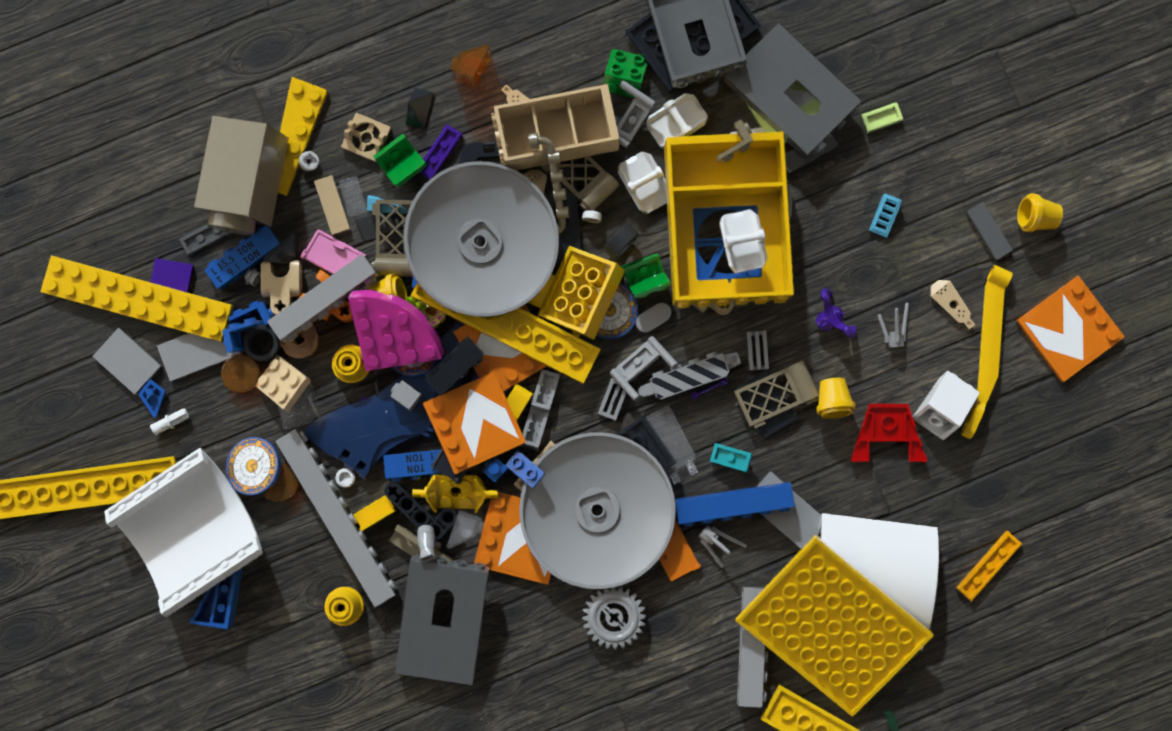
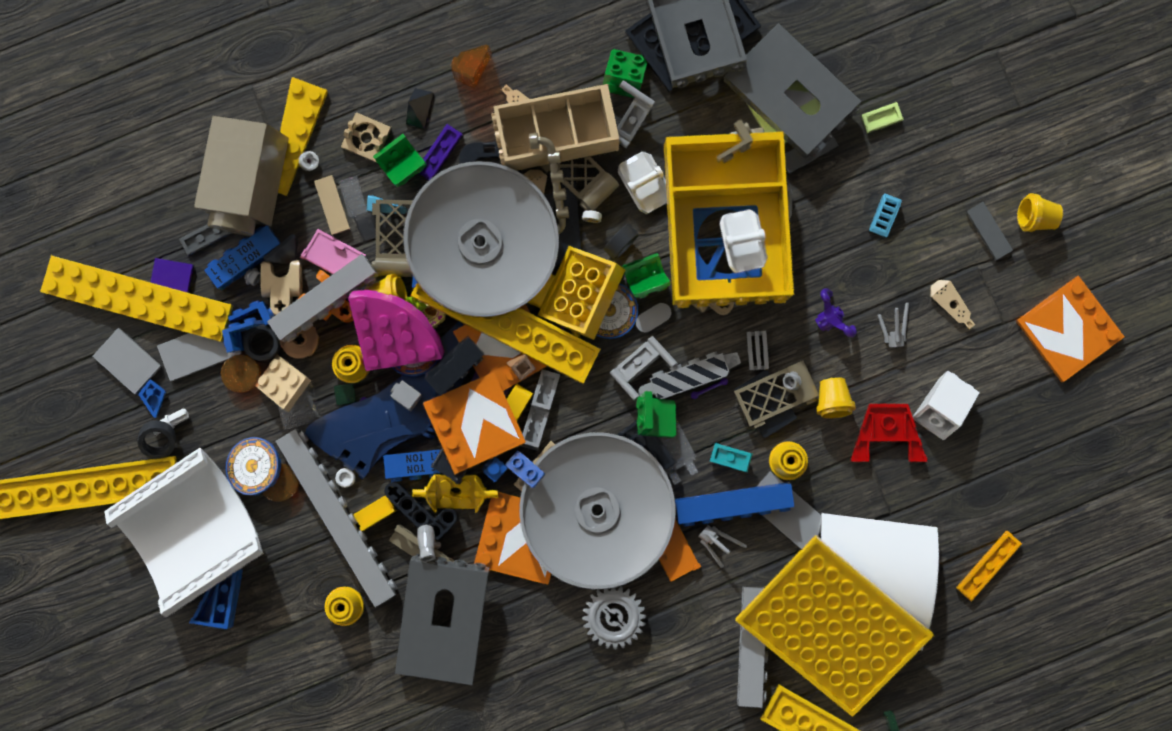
(156, 452): none -> black tyre
(345, 394): none -> clear green tile
(465, 528): clear slope -> none
(521, 366): none -> medium nougat slope
(607, 414): light grey tile -> none
(656, 416): none -> green bracket
(677, 118): white shield -> none
(779, 464): none -> yellow piece
(789, 384): none -> light grey plate
(990, 345): yellow piece -> none

